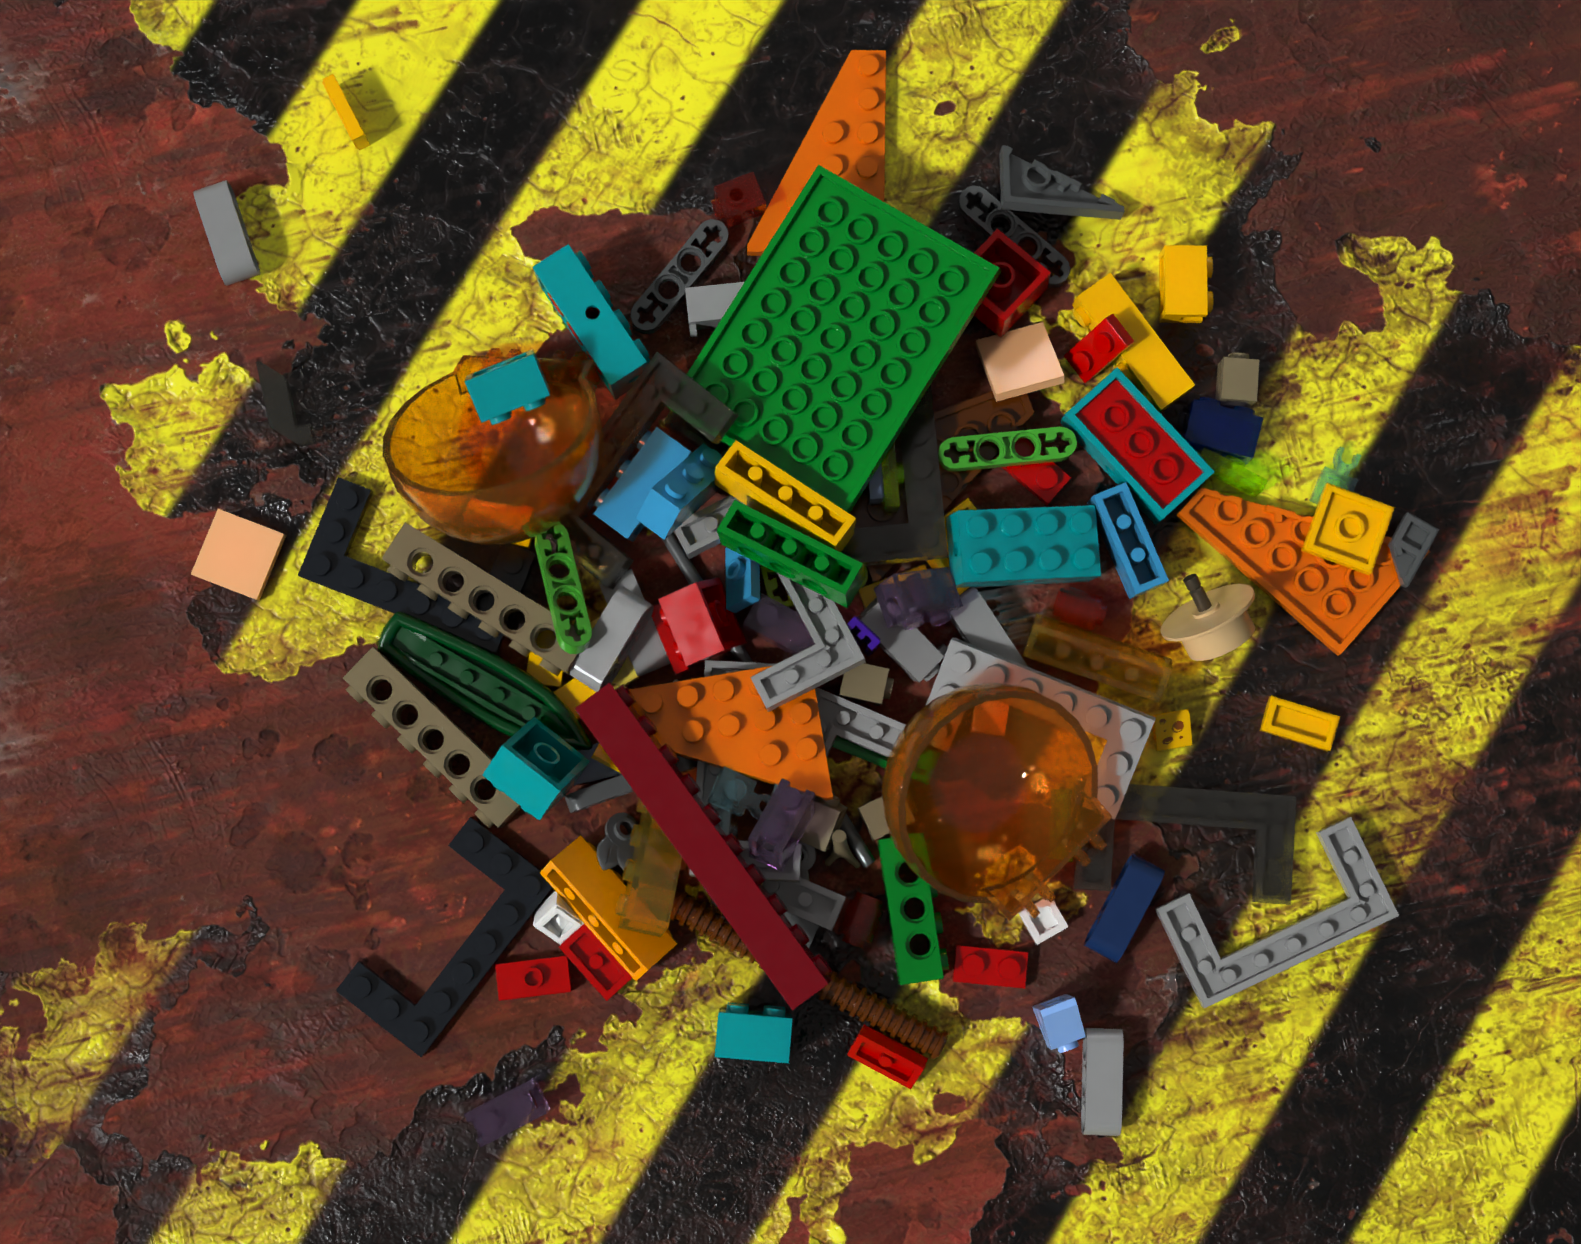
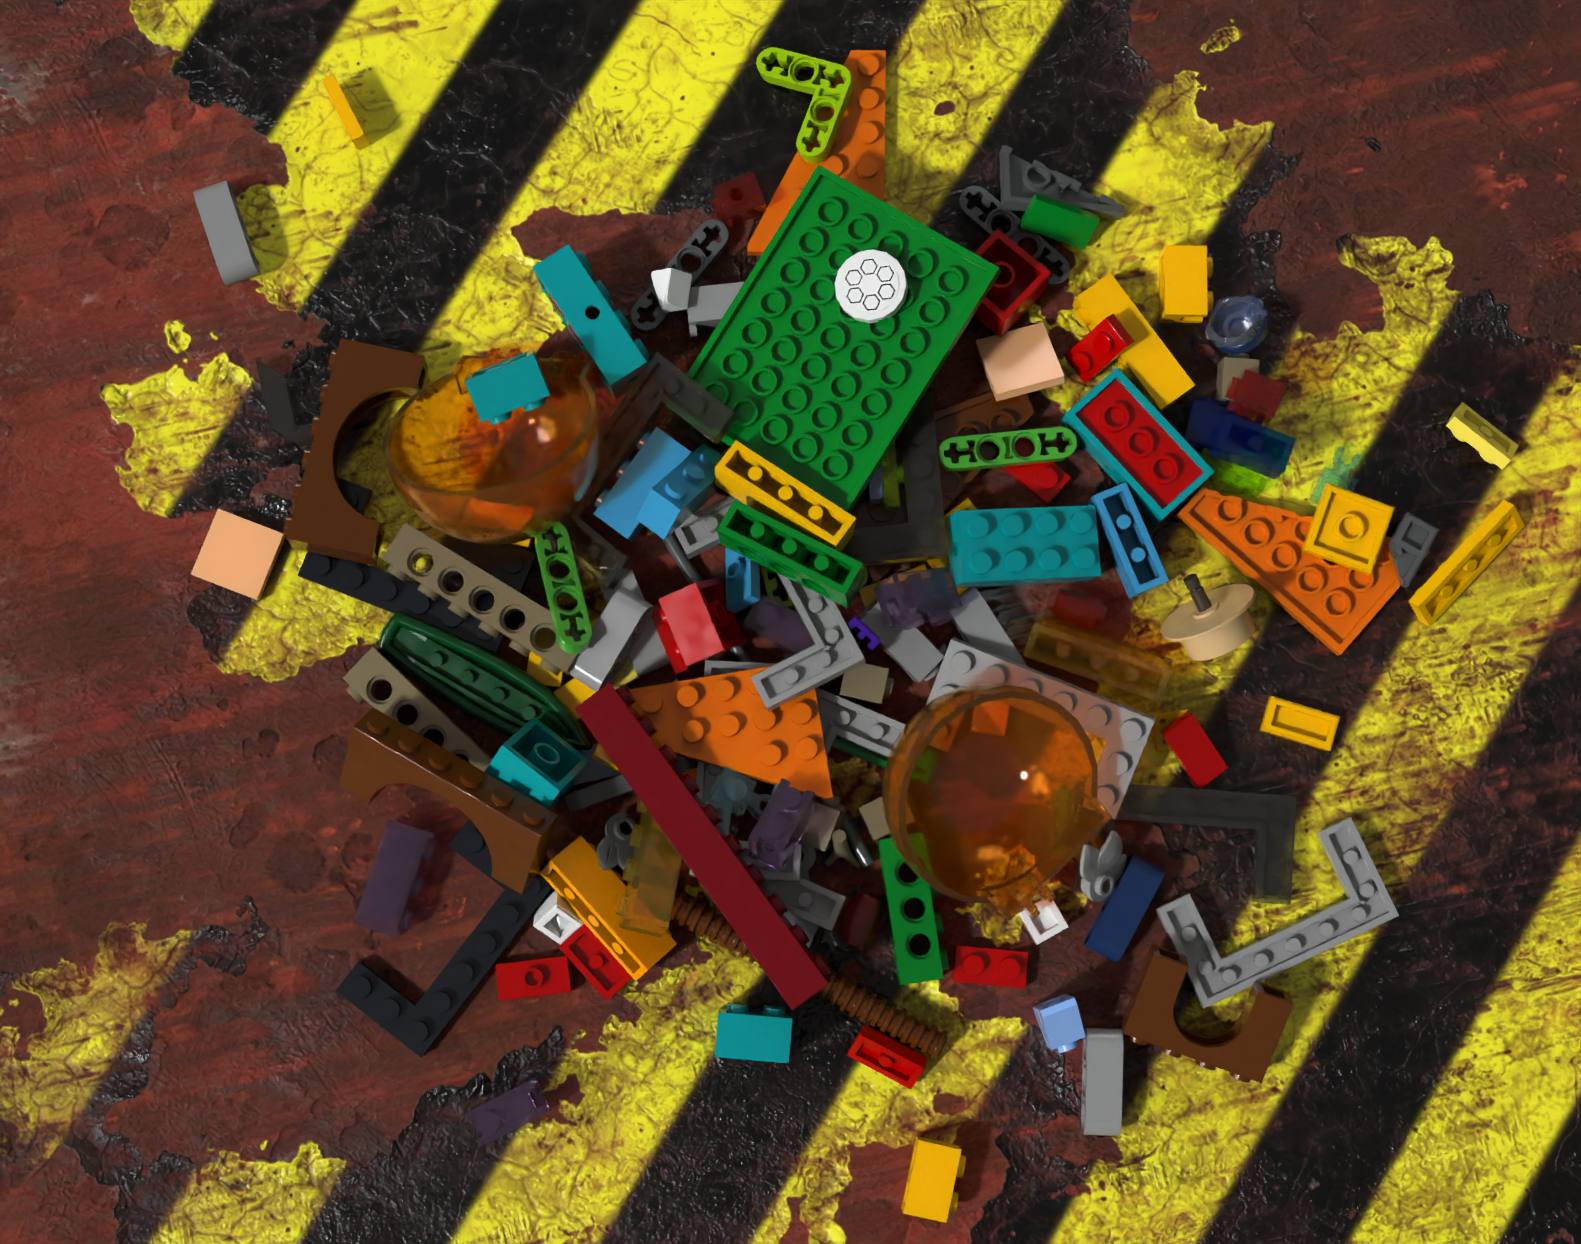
(359, 382): none -> reddish brown arch
(395, 878): none -> clear purple brick
(511, 823): none -> reddish brown arch
(672, 289): none -> white slope
(823, 95): none -> lime beam
(871, 286): none -> white tile
(933, 1179): none -> yellow brick
(1059, 221): none -> green tile
(1102, 868): none -> light grey plate
(1193, 749): none -> red tile
(1238, 324): none -> clear hair
(1241, 1049): none -> reddish brown arch
(1251, 446): none -> clear blue brick
(1254, 396): none -> clear red brick
(1466, 563): none -> yellow plate
(1481, 435): none -> light yellow plate

